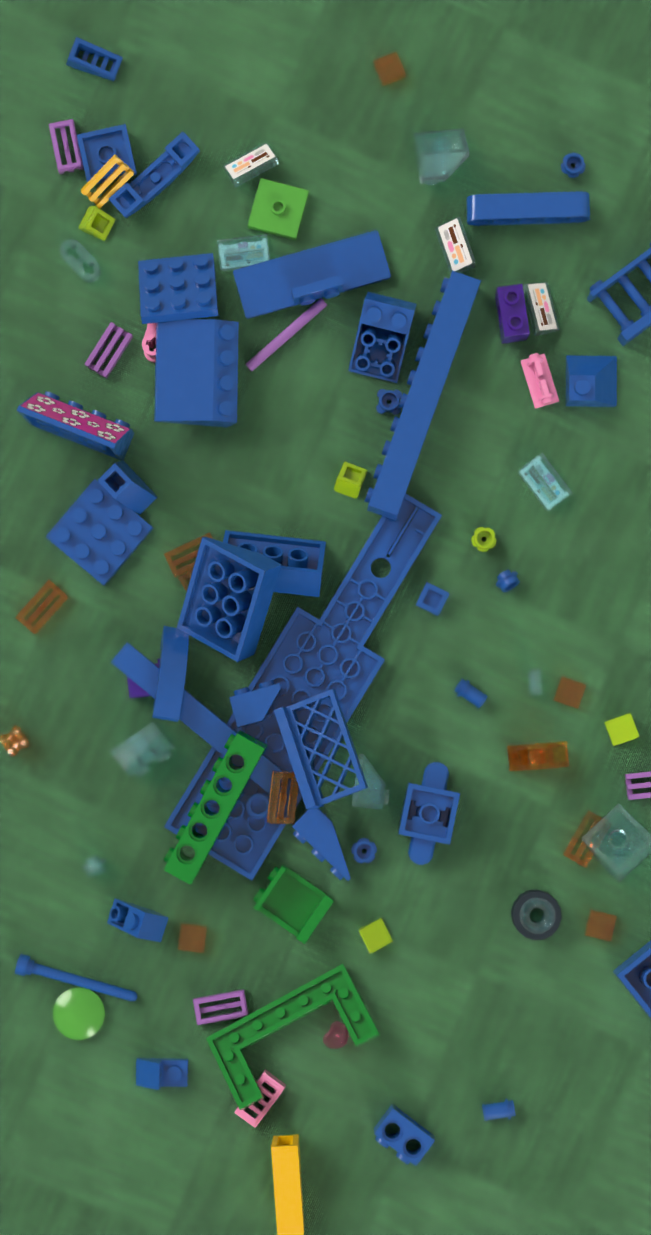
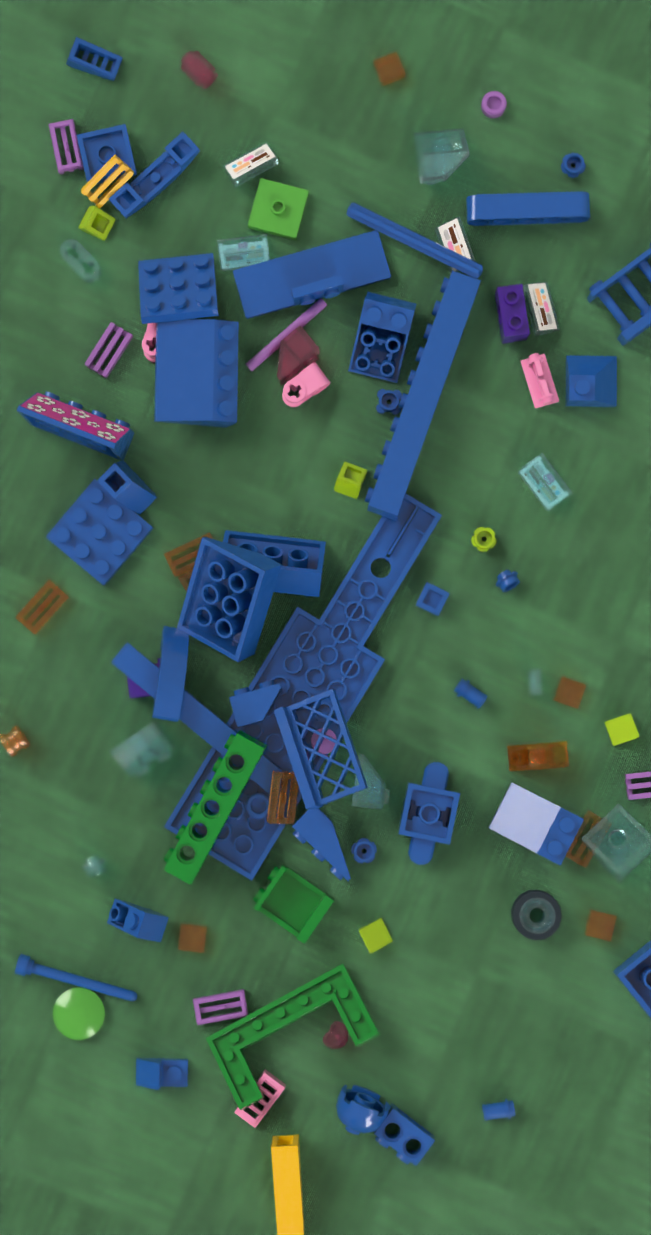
(198, 69): none -> clear pink brick
(295, 353): none -> clear pink slope
(308, 383): none -> bright pink piece
(327, 745): none -> medium lavender tile
(361, 1109): none -> blue cylinder
(414, 240): none -> blue axle
(493, 104): none -> medium lavender tile
(536, 823): none -> slope

